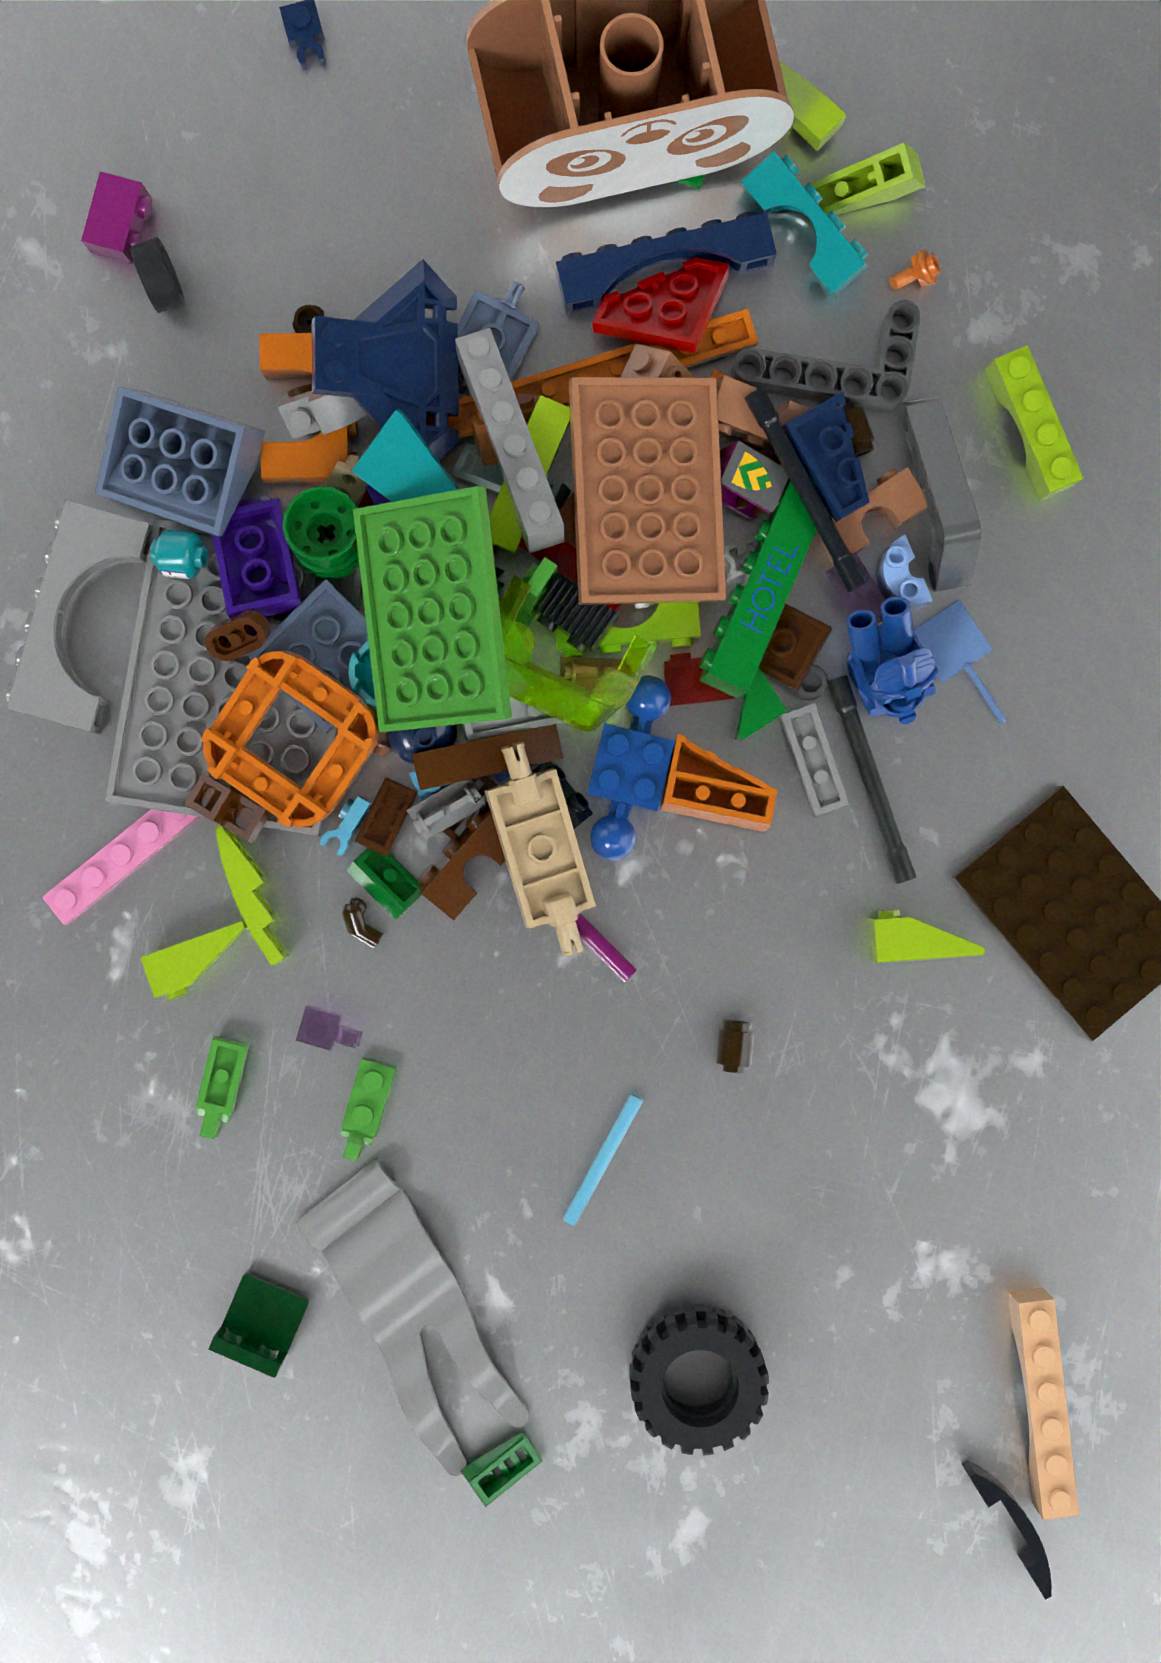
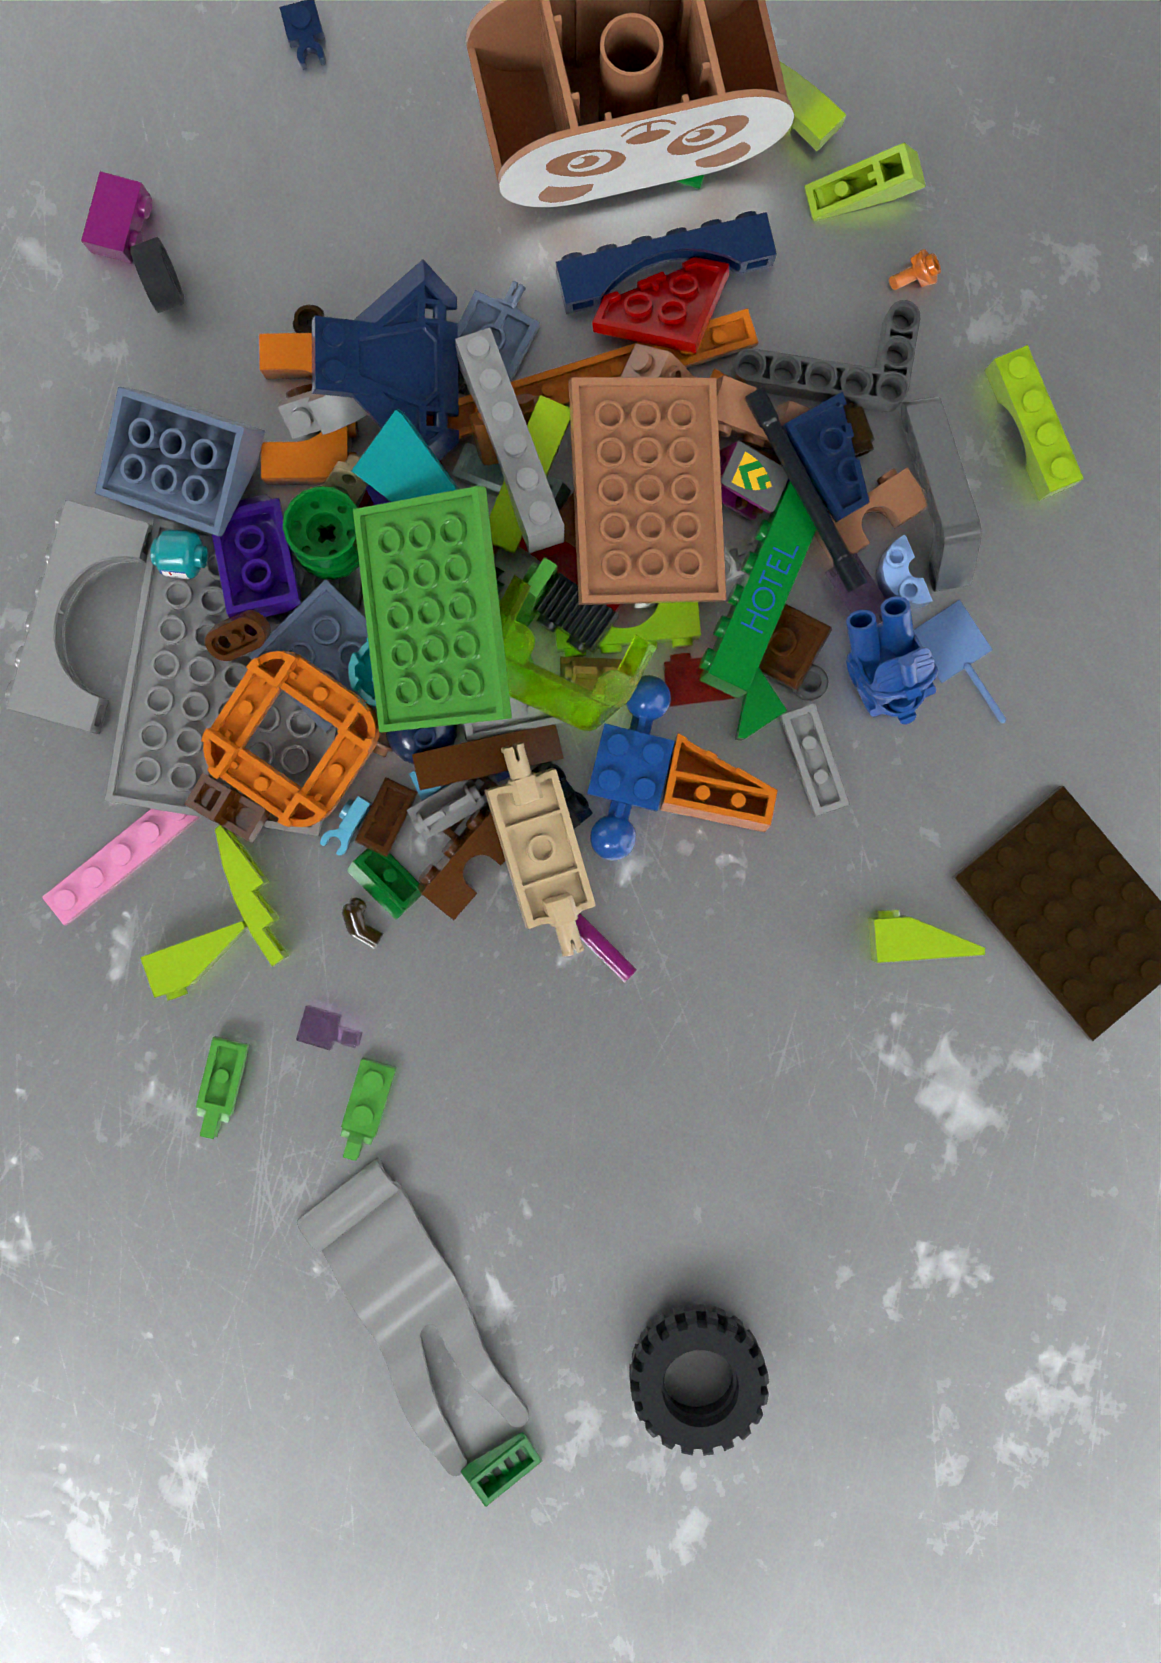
(260, 1325): dark green bracket -> none
(602, 1159): medium azure bar -> none
(735, 1046): dark brown brick -> none
(778, 189): teal arch -> none
(895, 849): pearl dark grey piece -> none
(1034, 1557): black slope -> none
(1049, 1432): light nougat arch -> none

